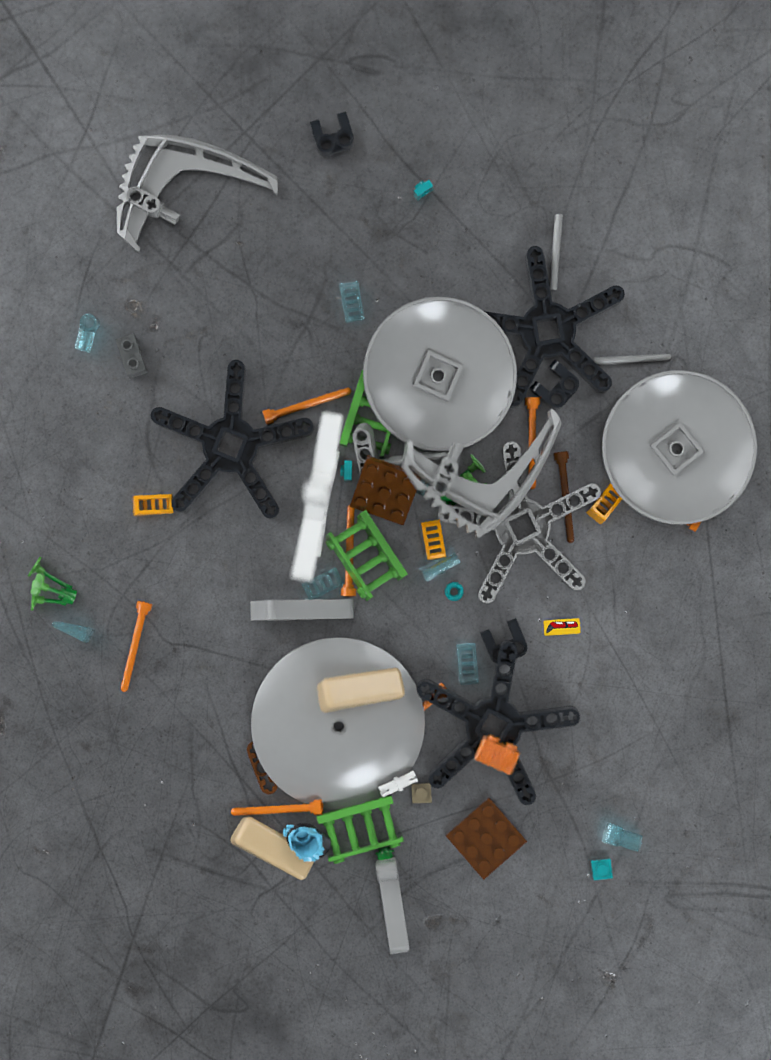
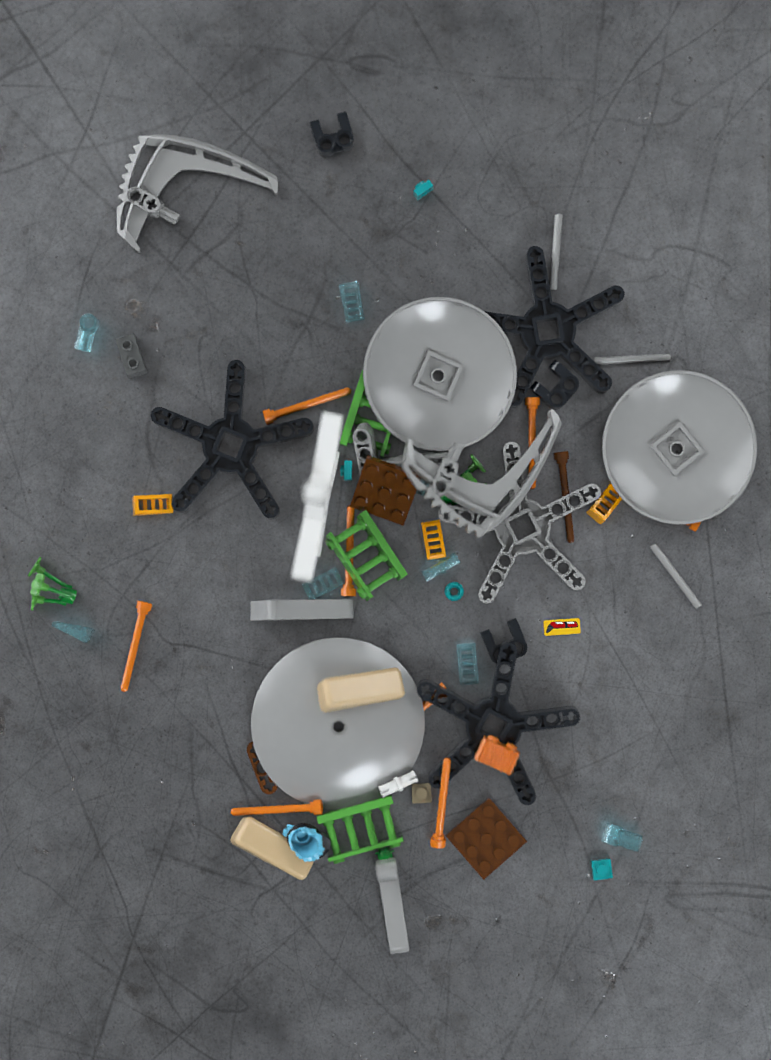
(438, 839): none -> orange piece
(675, 575): none -> light grey bar

